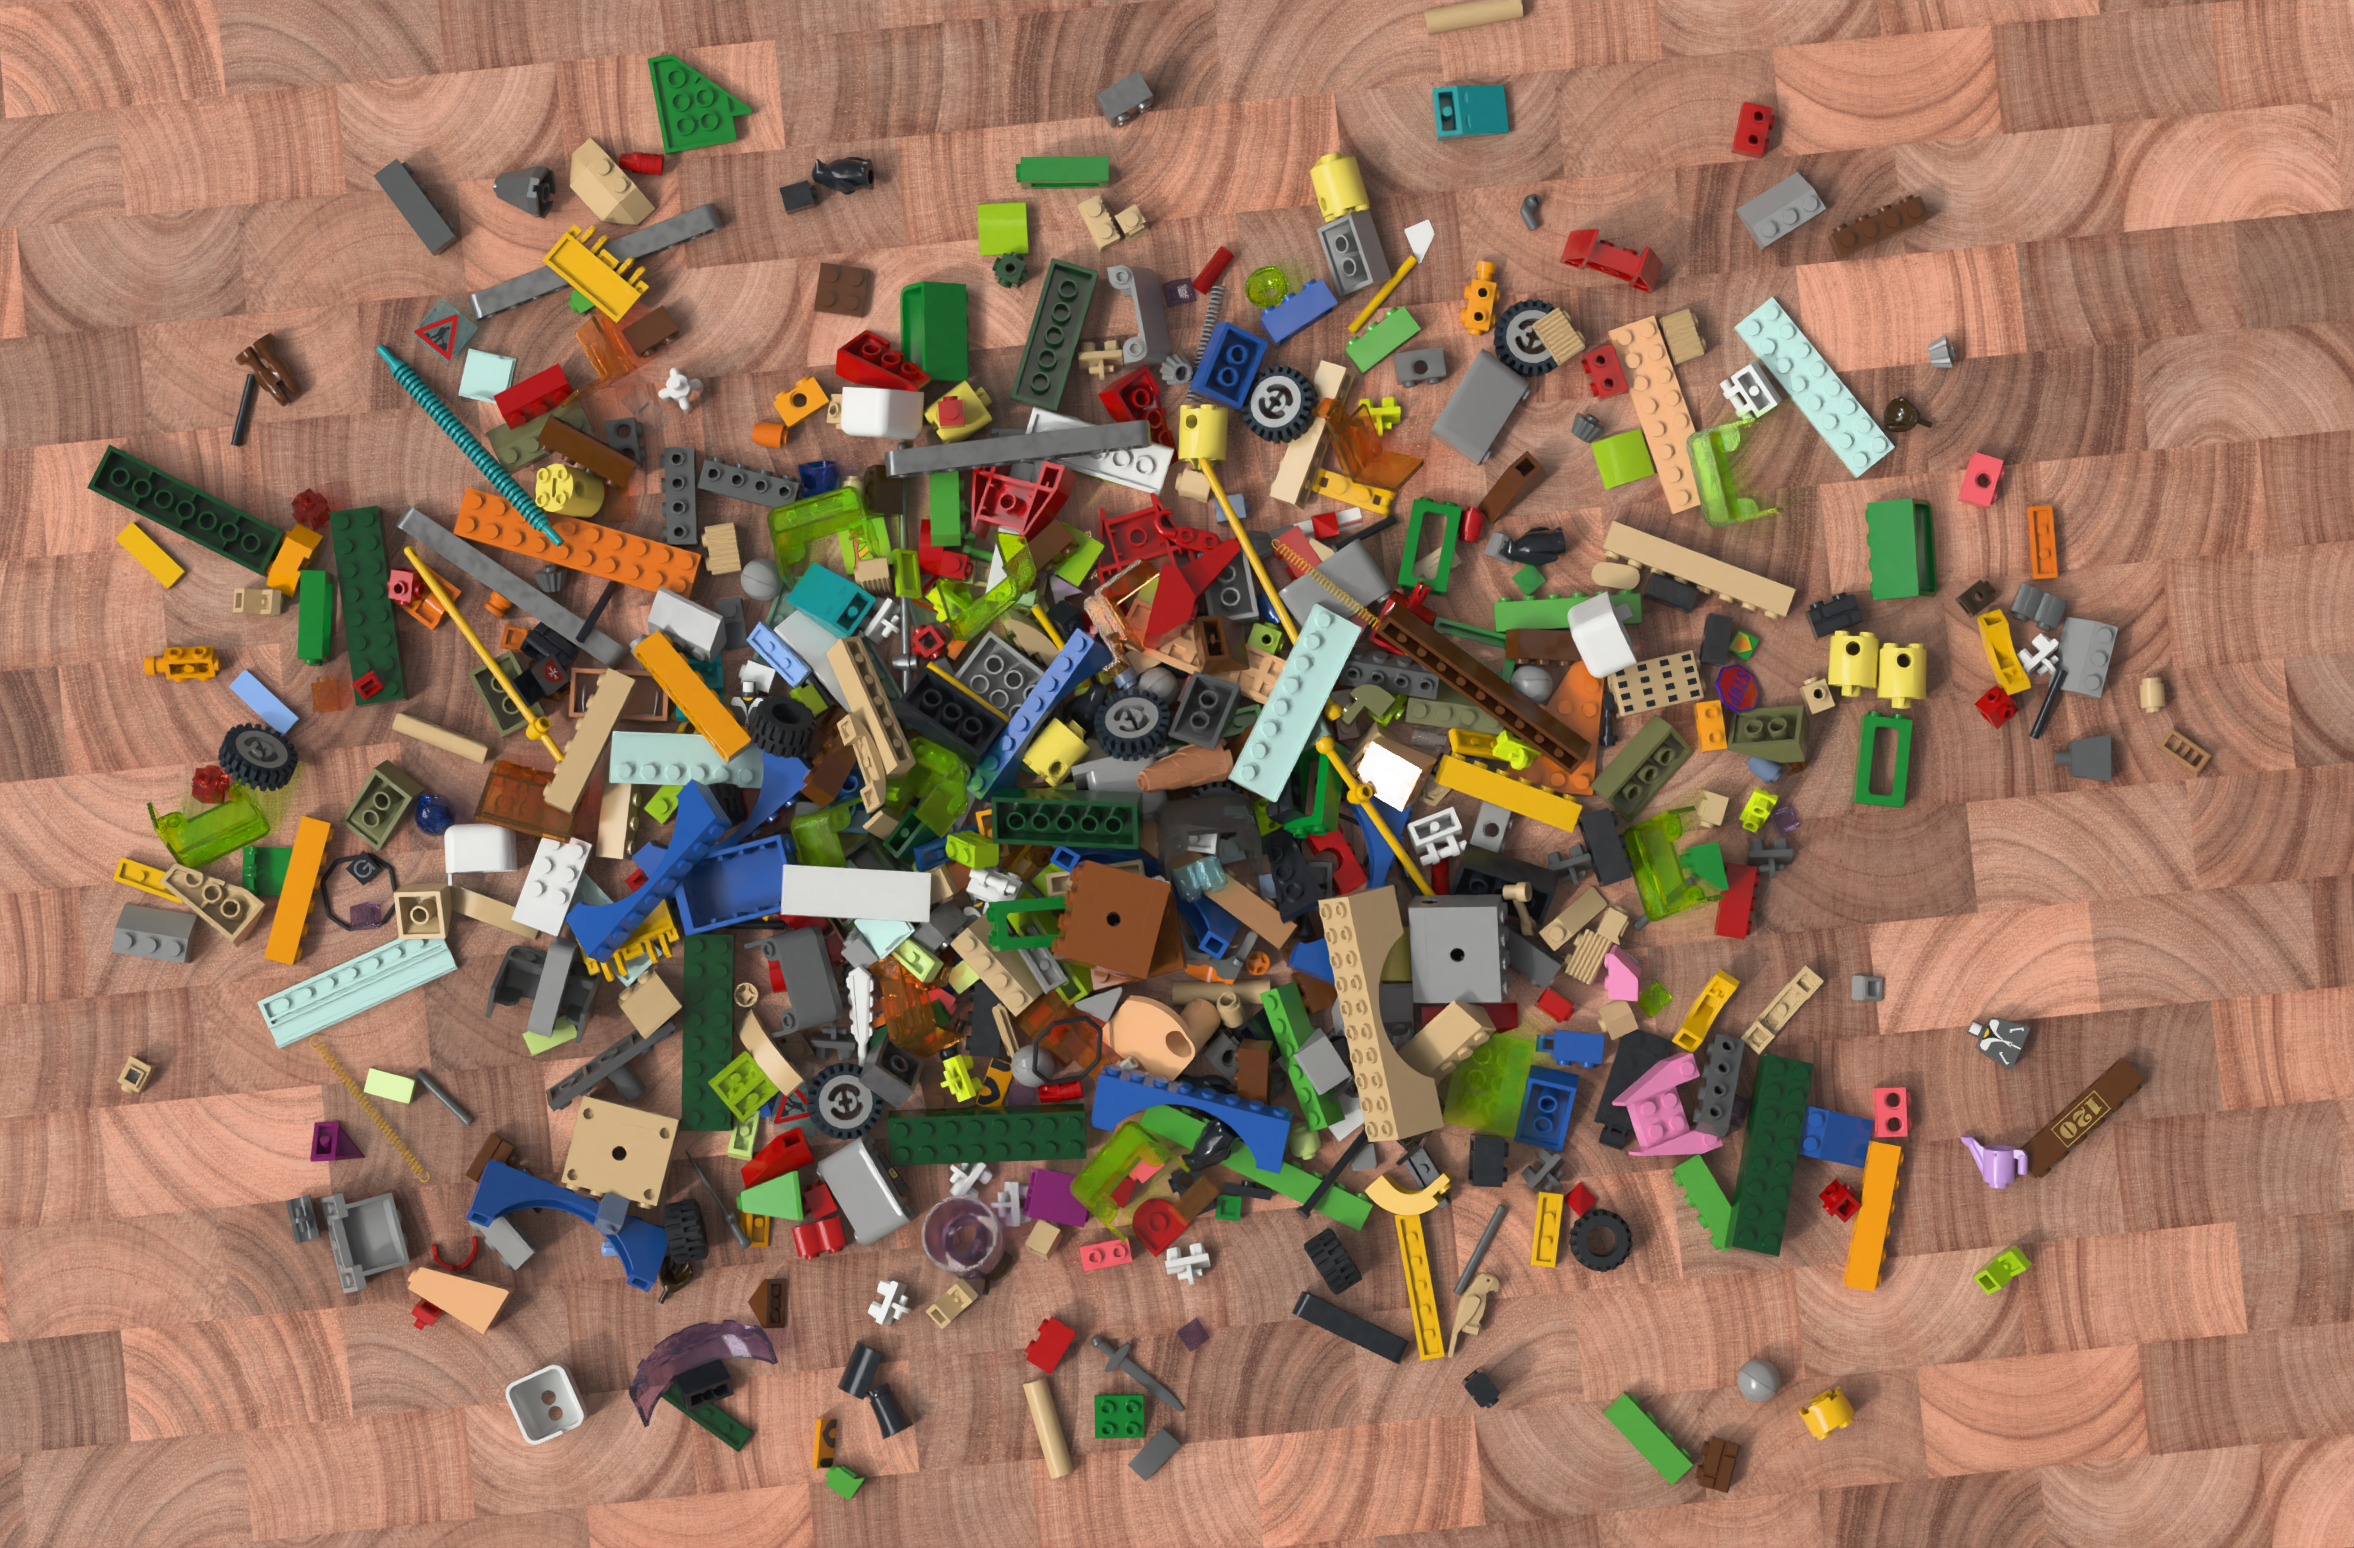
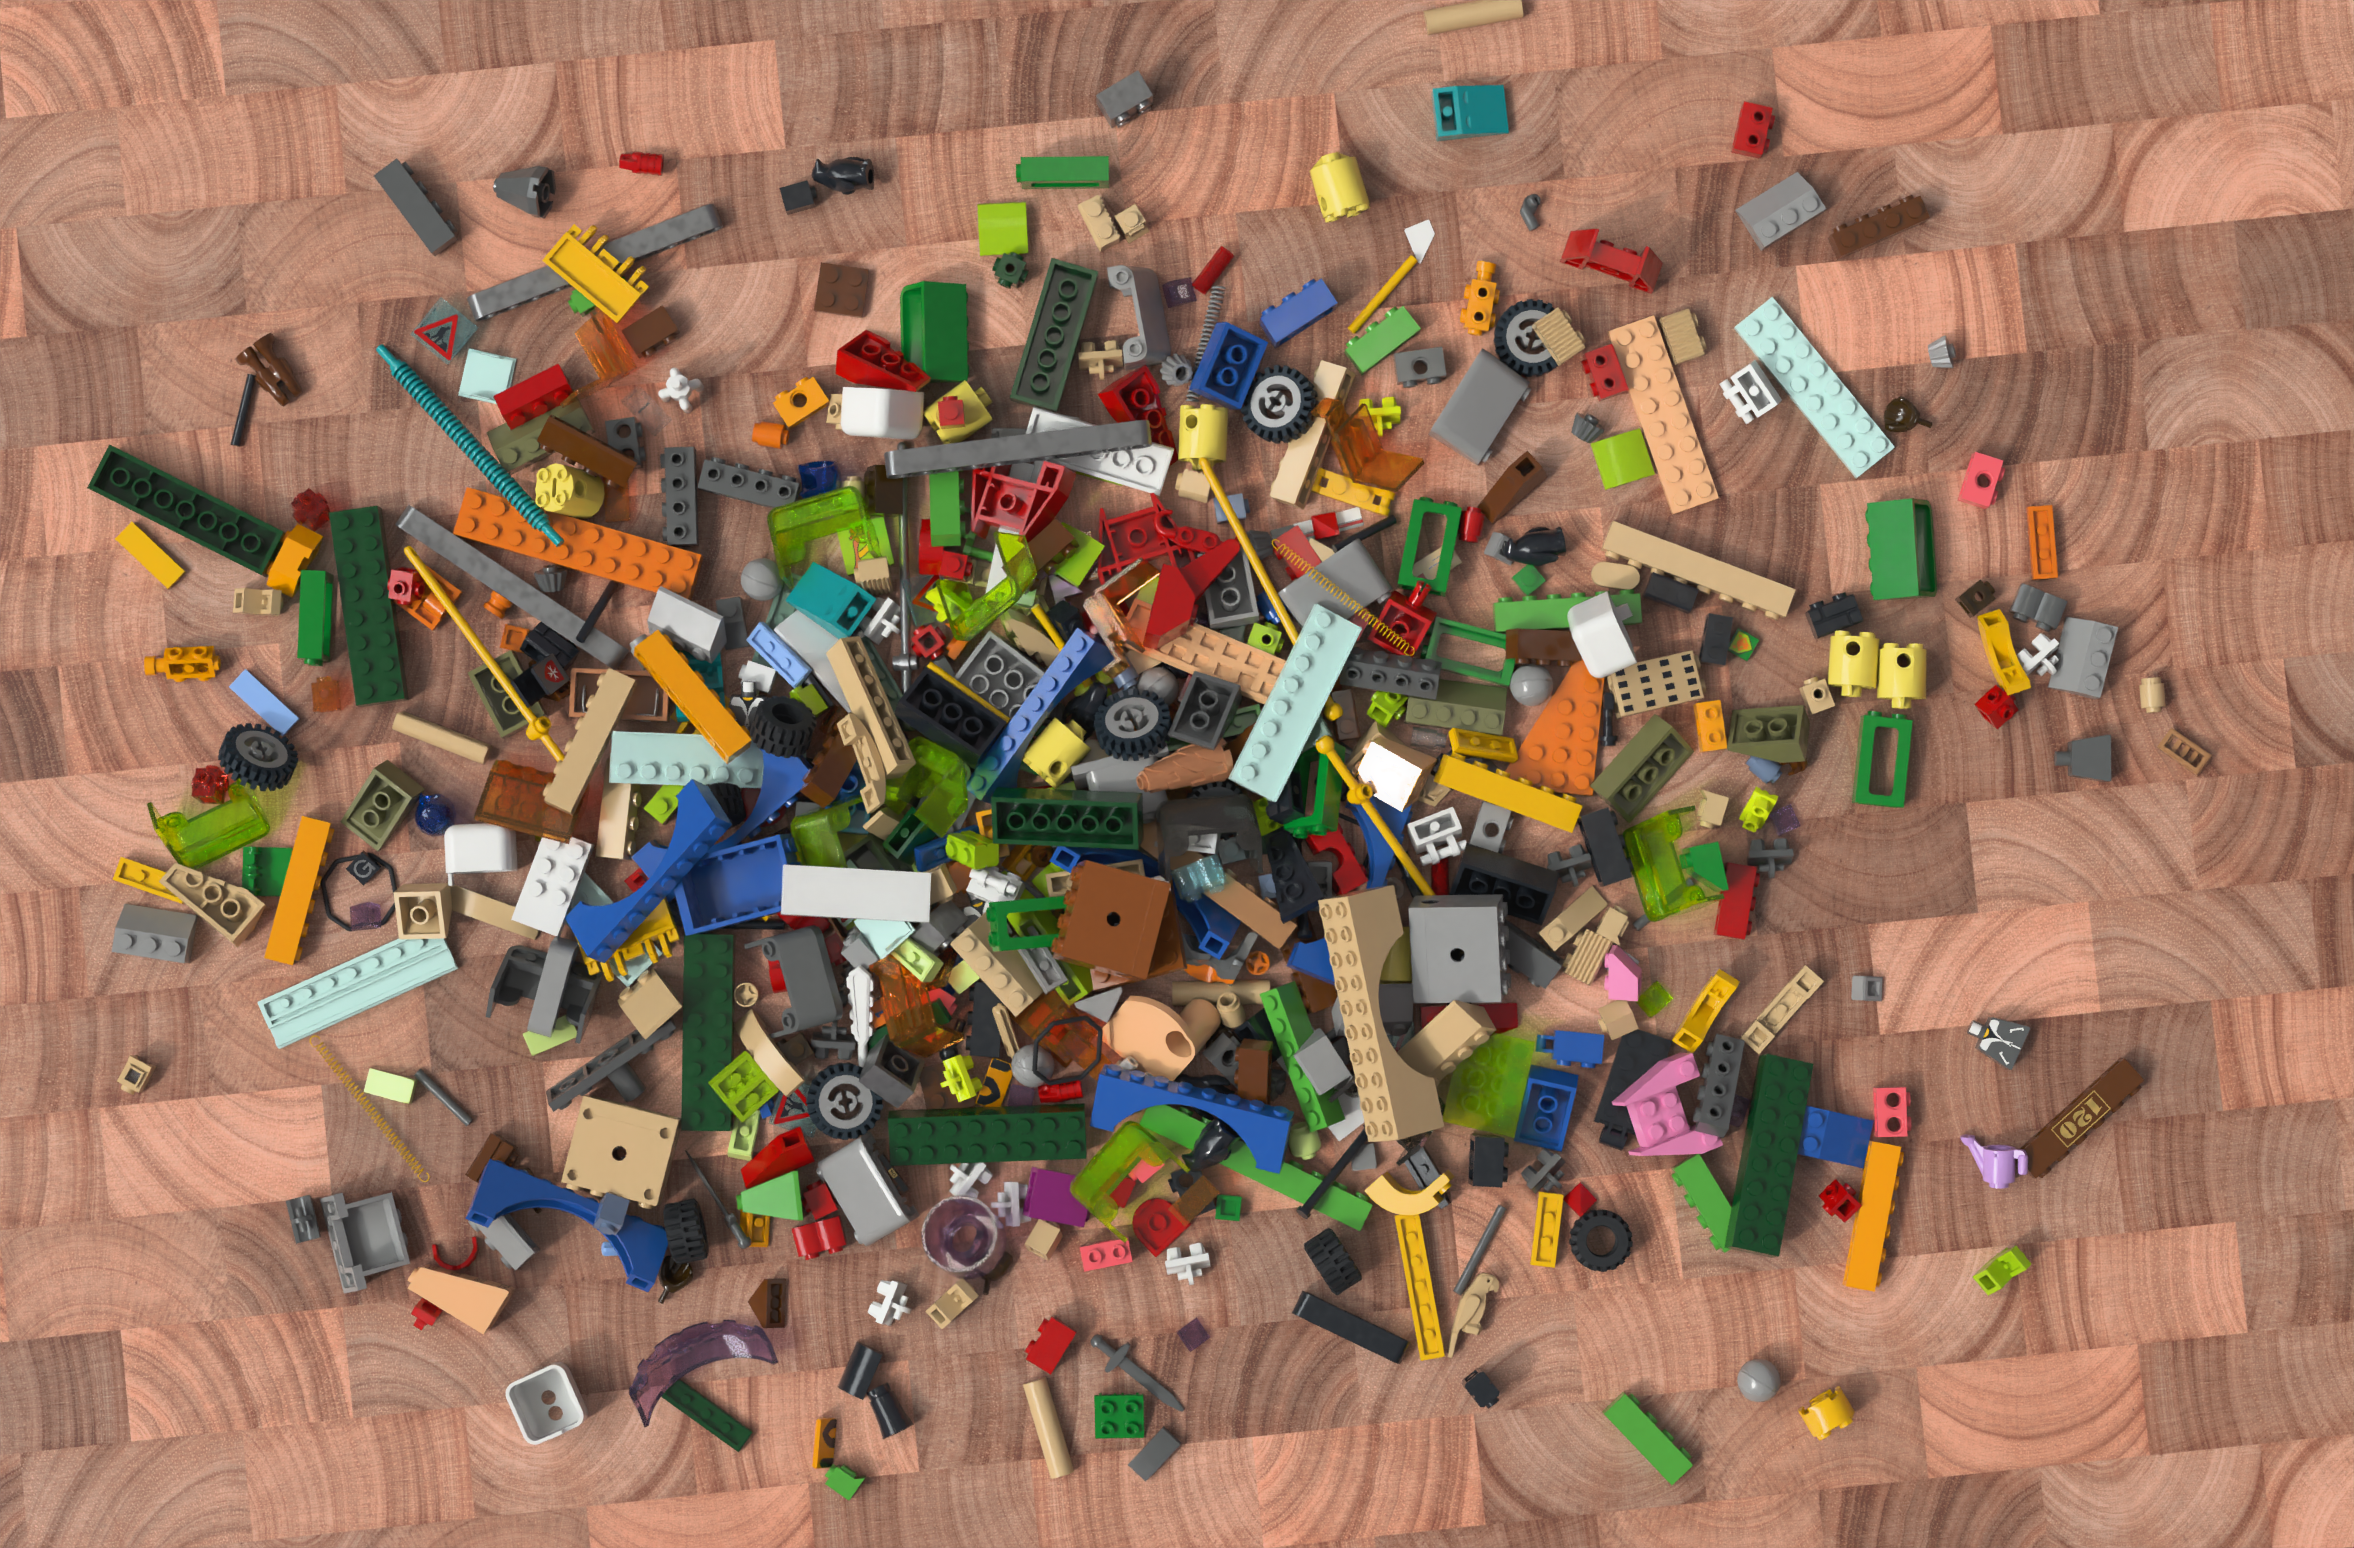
(332, 1143): magenta slope -> none
(368, 684): red slope -> none
(606, 187): tan wedge -> none
(691, 107): green wing -> none
(704, 1384): black brick -> none
(723, 549): tan brick -> none
(906, 573): lime tile -> none
(1220, 644): reddish brown slope -> none
(1247, 1189): black plate -> none
(1263, 280): clear neon green piece -> none
(1354, 253): light grey slope -> none
(1367, 697): olive brick -> none
(1483, 688): reddish brown brick -> none
(1514, 750): neon yellow hips -> none
(1519, 894): tan brick -> none
(1555, 1005): red brick -> none
(1713, 477): clear neon green windscreen -> none
(1717, 1464): reddish brown brick -> none
(1737, 688): piece -> none
(2048, 703): black bar -> none

